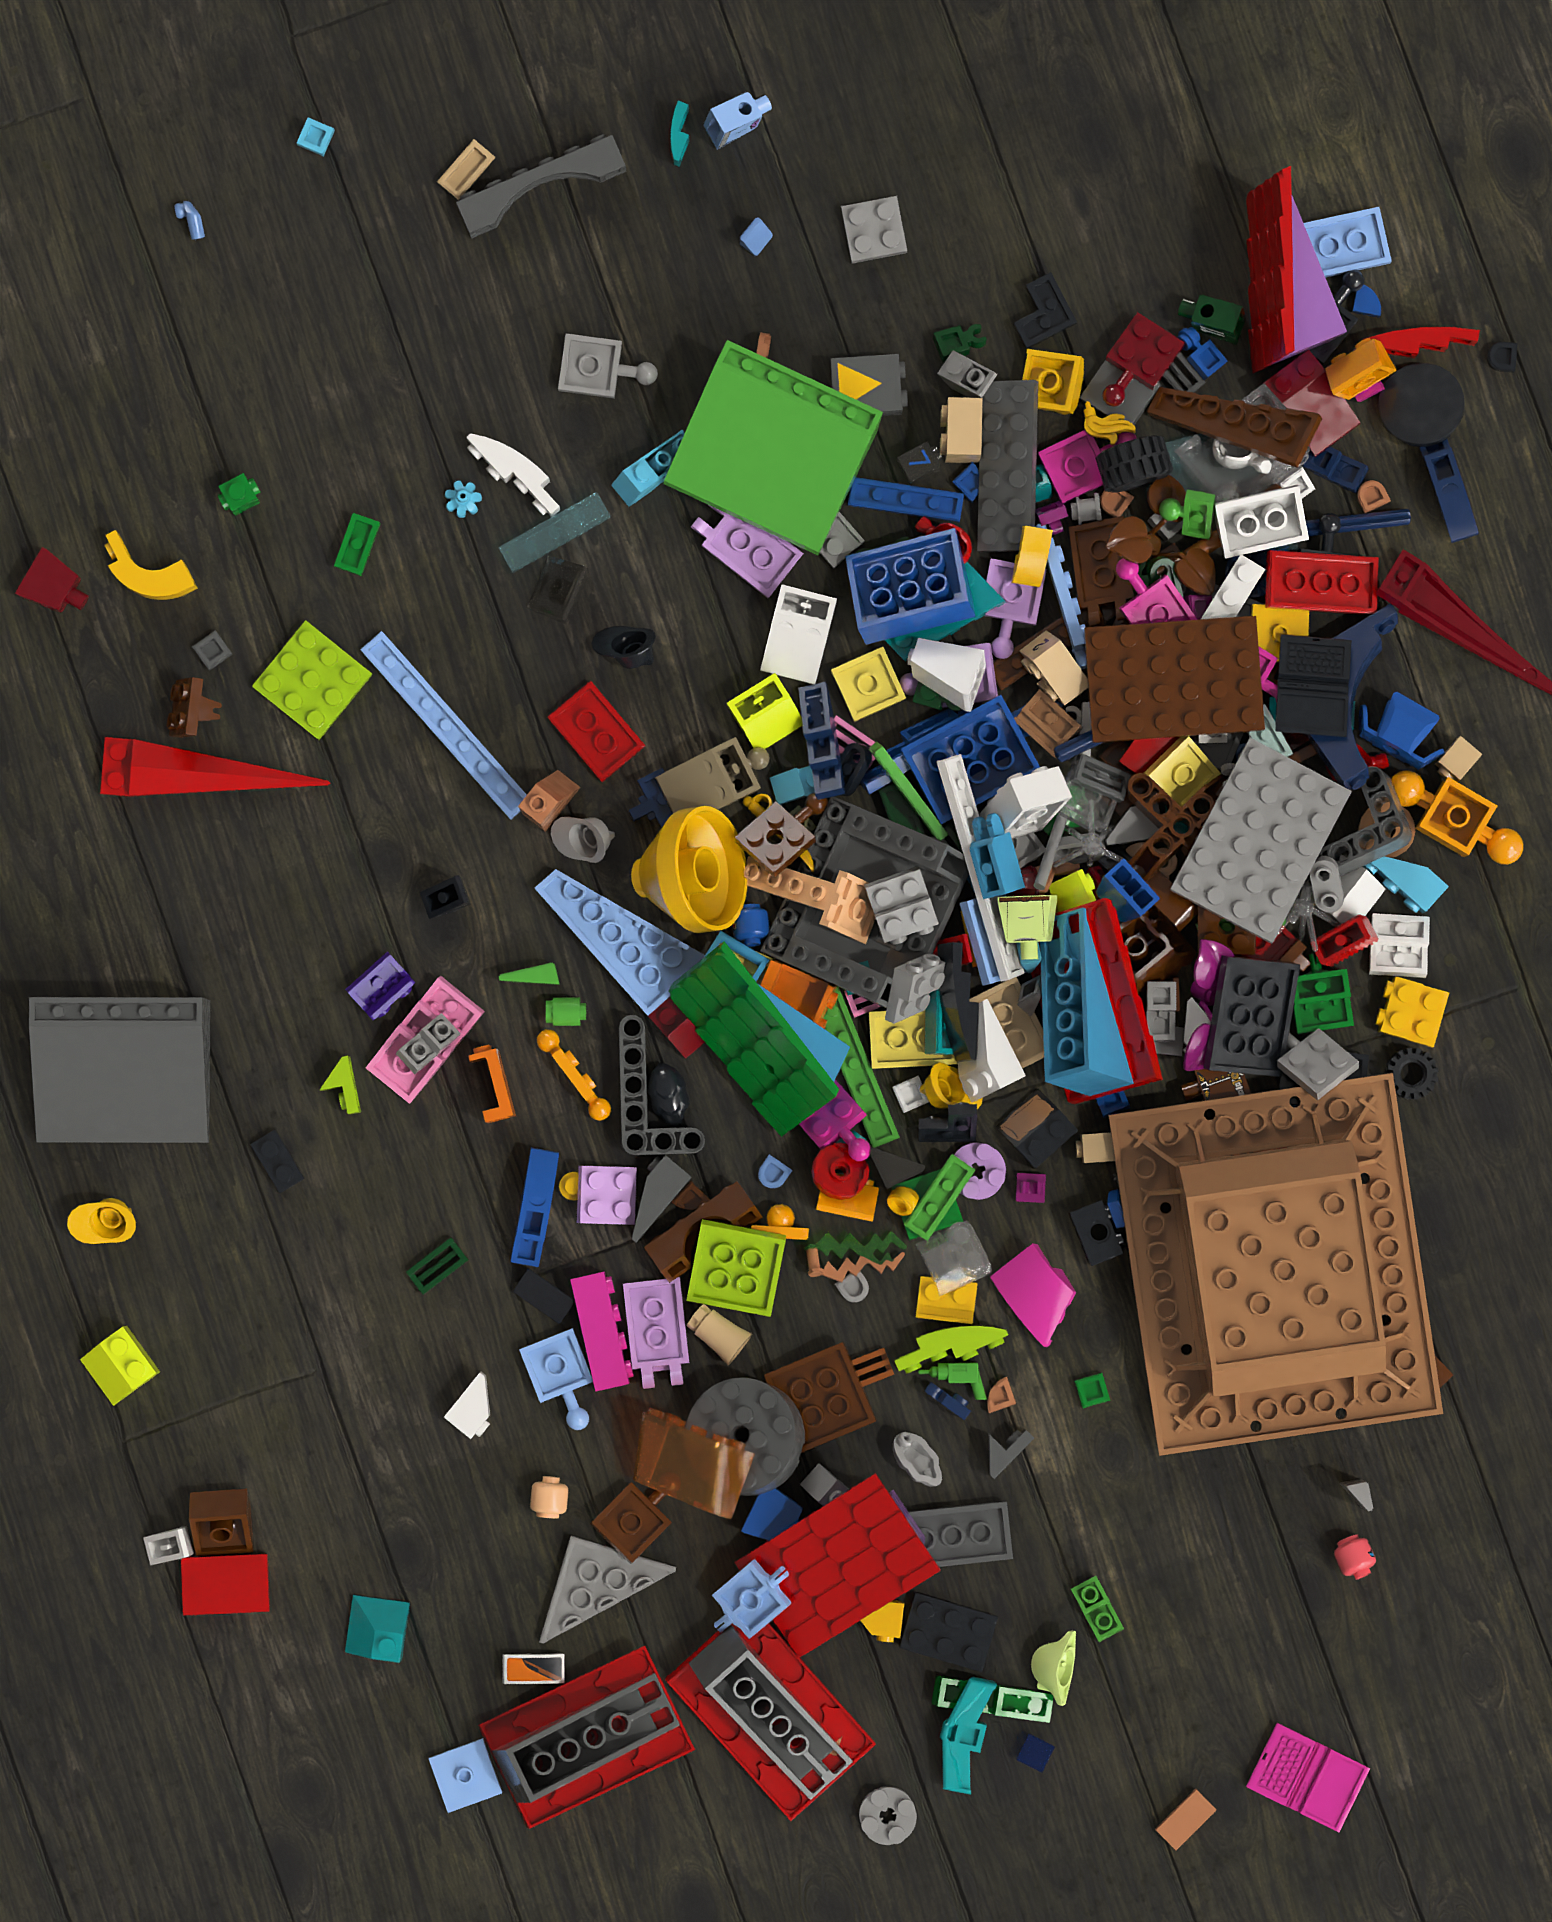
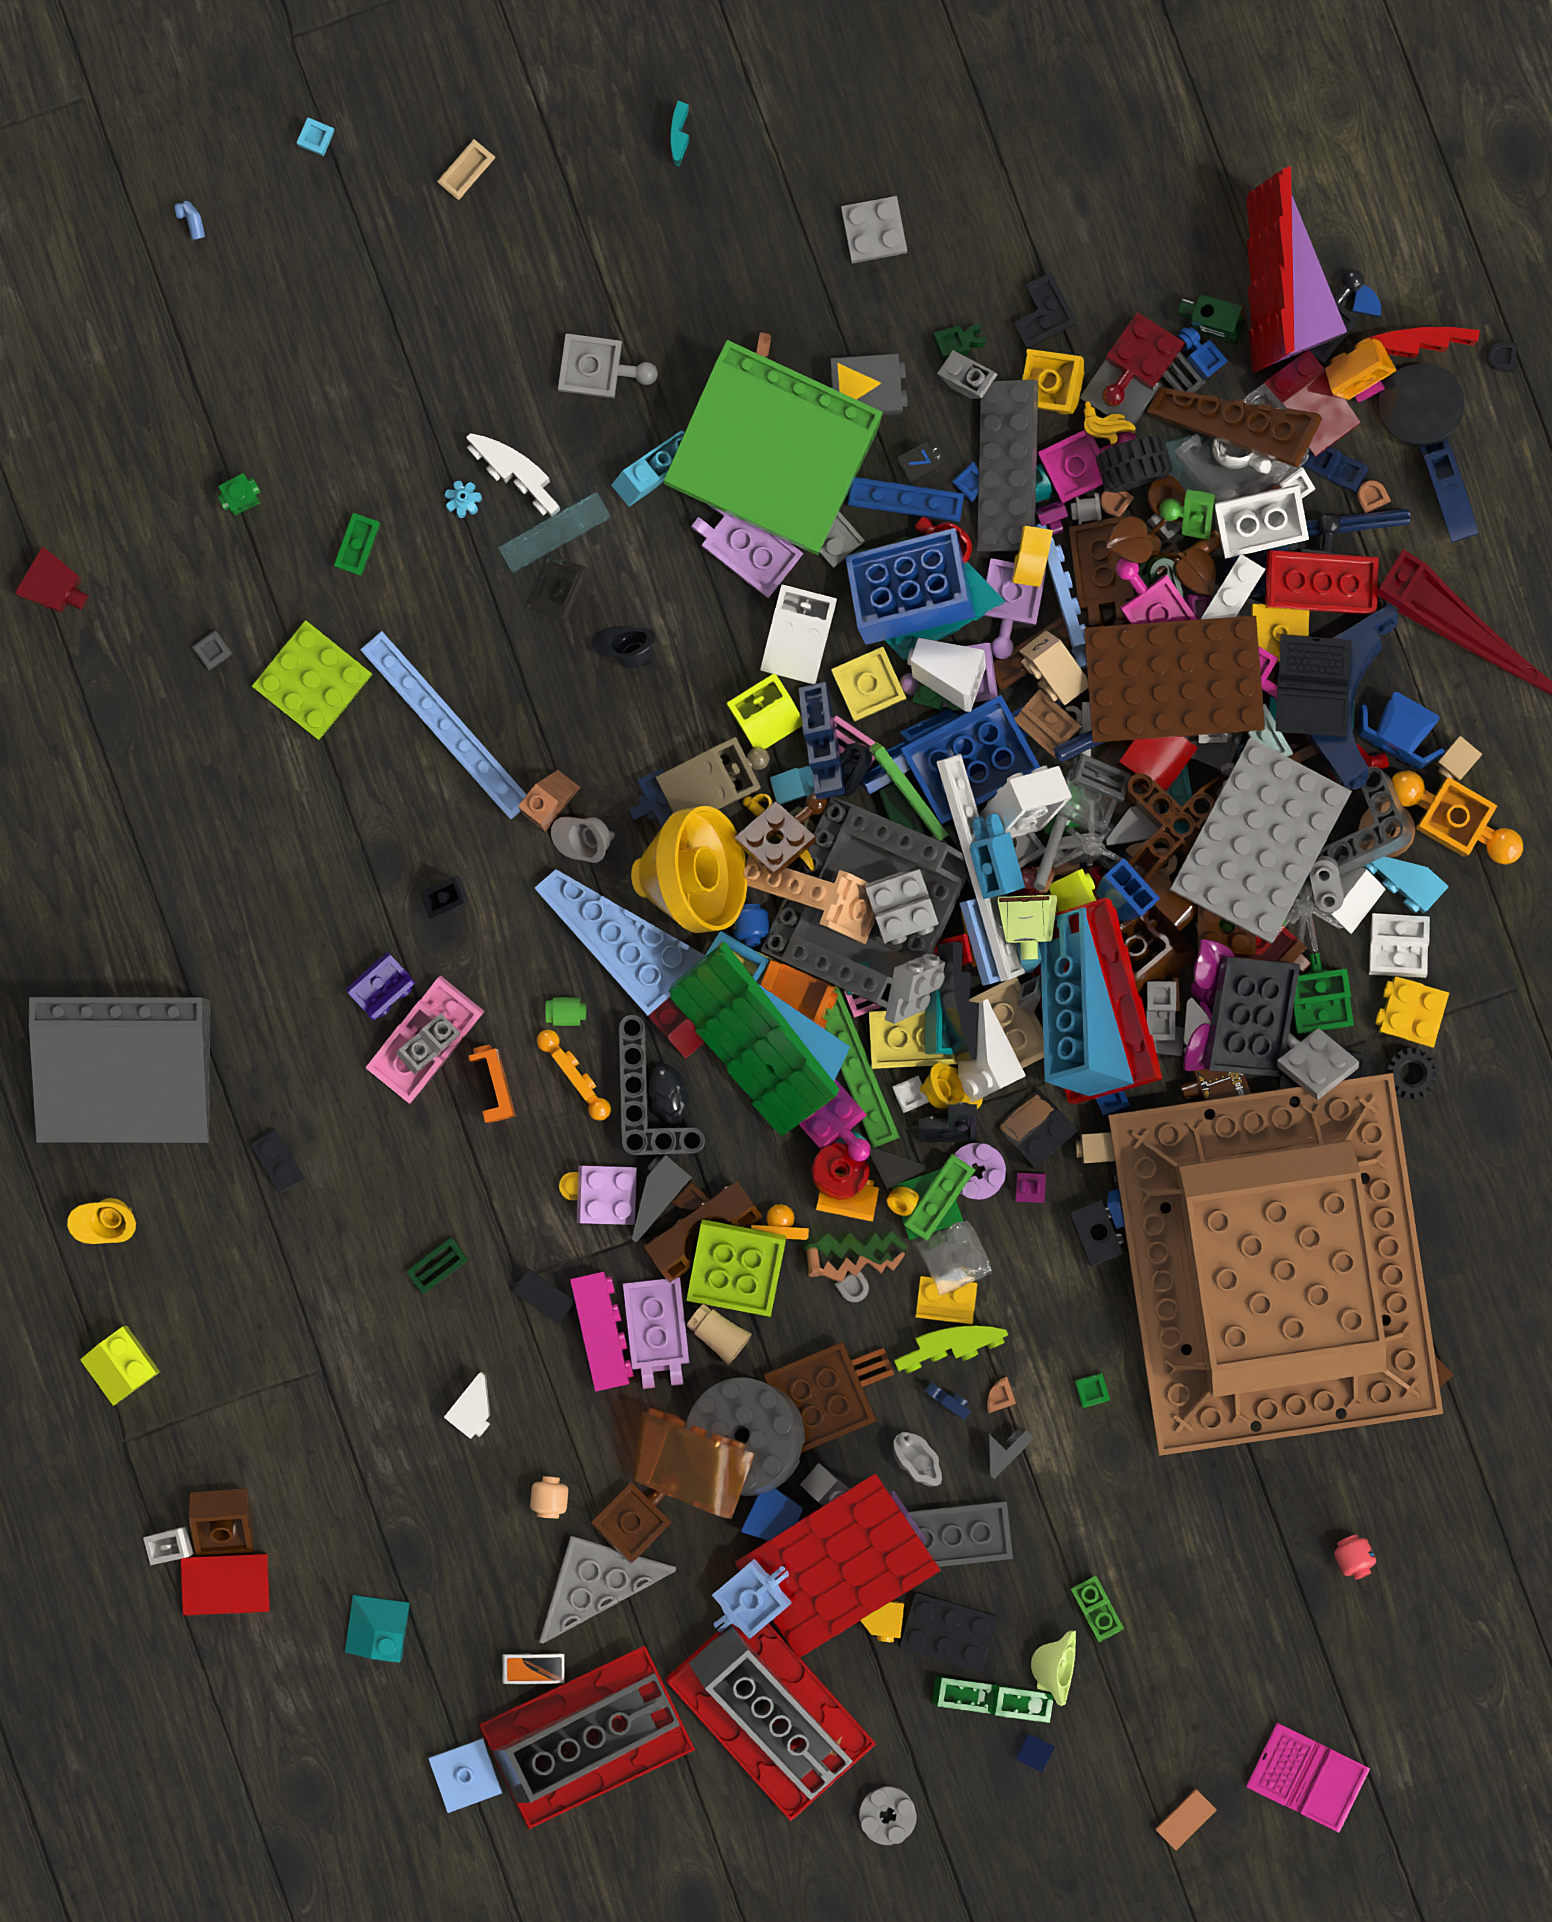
(148, 769): red plate -> none
(156, 584): yellow arch -> none
(189, 707): reddish brown plate -> none
(343, 1077): lime slope -> none
(535, 1207): blue slope -> none
(539, 975): bright green slope -> none
(557, 1369): light blue plate -> none
(593, 162): dark grey arch -> none
(596, 731): red tile -> none
(735, 118): light blue torso -> none
(755, 237): medium blue slope -> none
(773, 1172): medium blue tile -> none
(959, 1374): bright green piece -> none
(963, 430): tan brick -> none
(964, 1734): teal plate -> none
(1035, 1292): dark pink slope -> none
(1182, 770): light yellow plate -> none
(1345, 940): red brick -> none
(1349, 241): light blue plate -> none
(1360, 1492): light grey slope -> none

